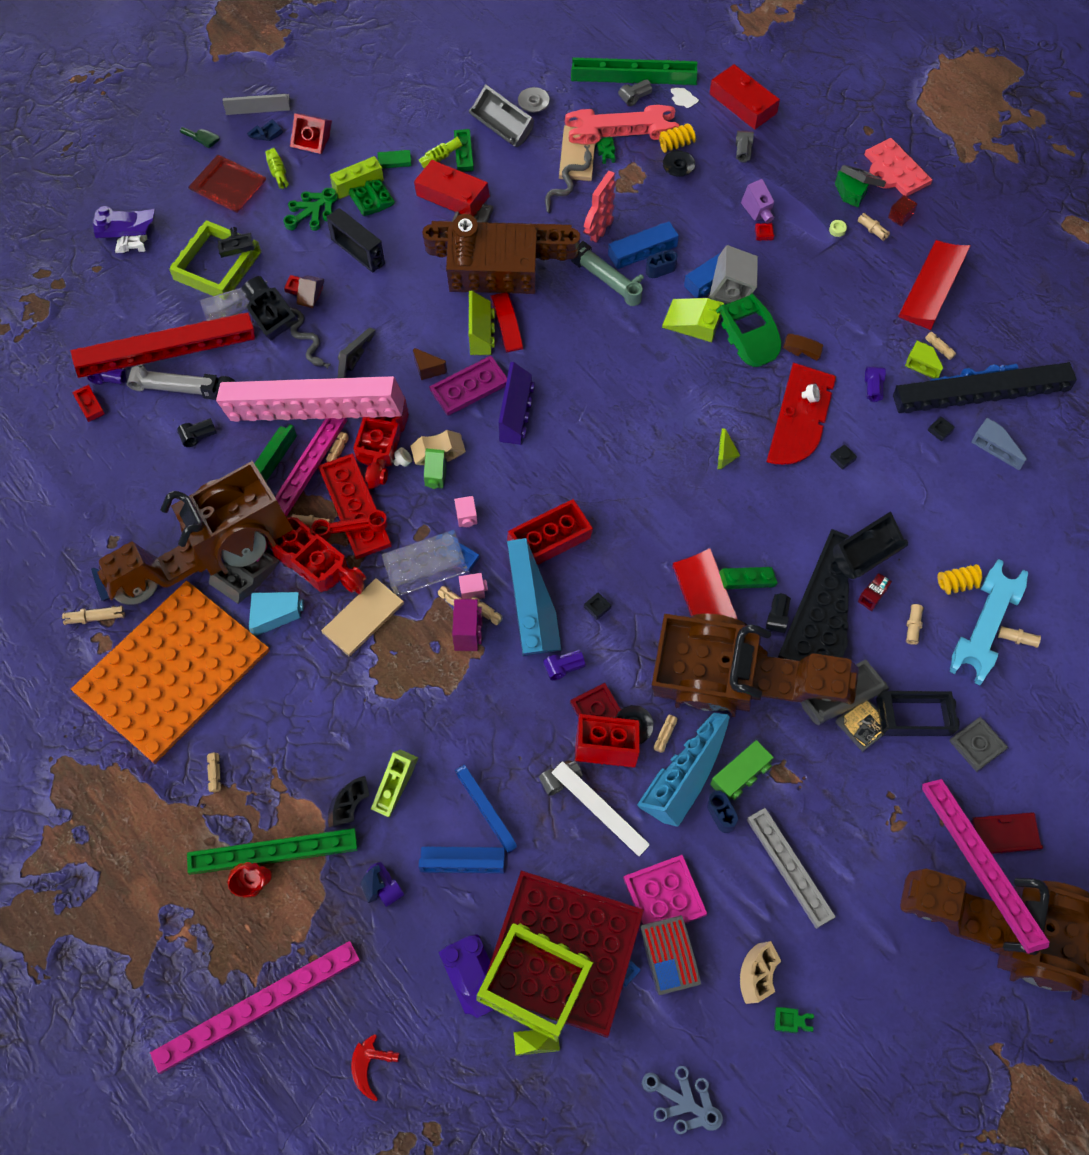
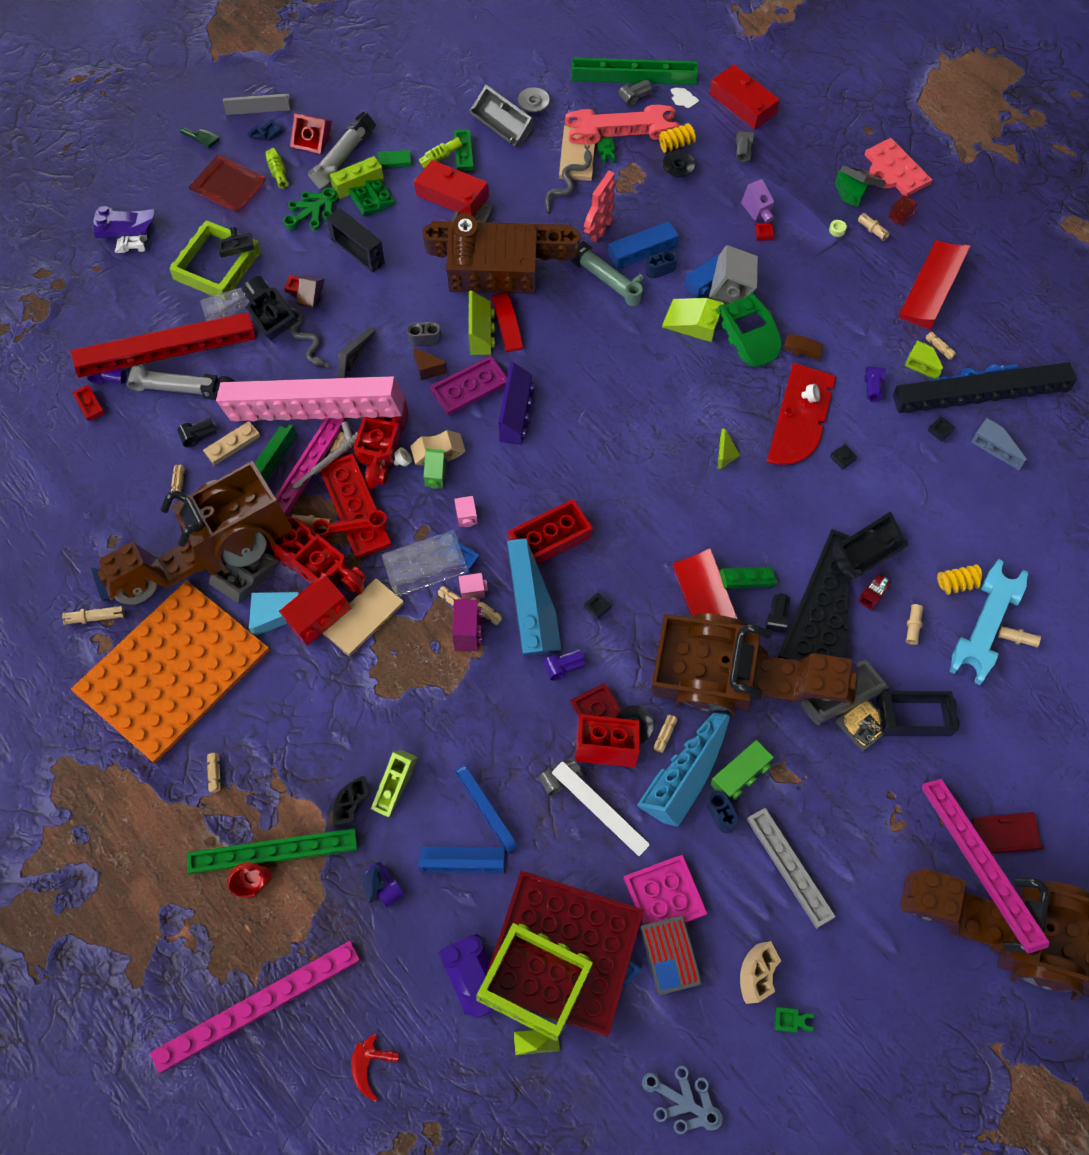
(177, 479): none -> tan axle
(231, 443): none -> tan plate
(315, 610): none -> red slope
(346, 444): none -> light grey piece
(355, 133): none -> light grey piece
(424, 334): none -> flat silver beam
(978, 744): dark grey tile -> none

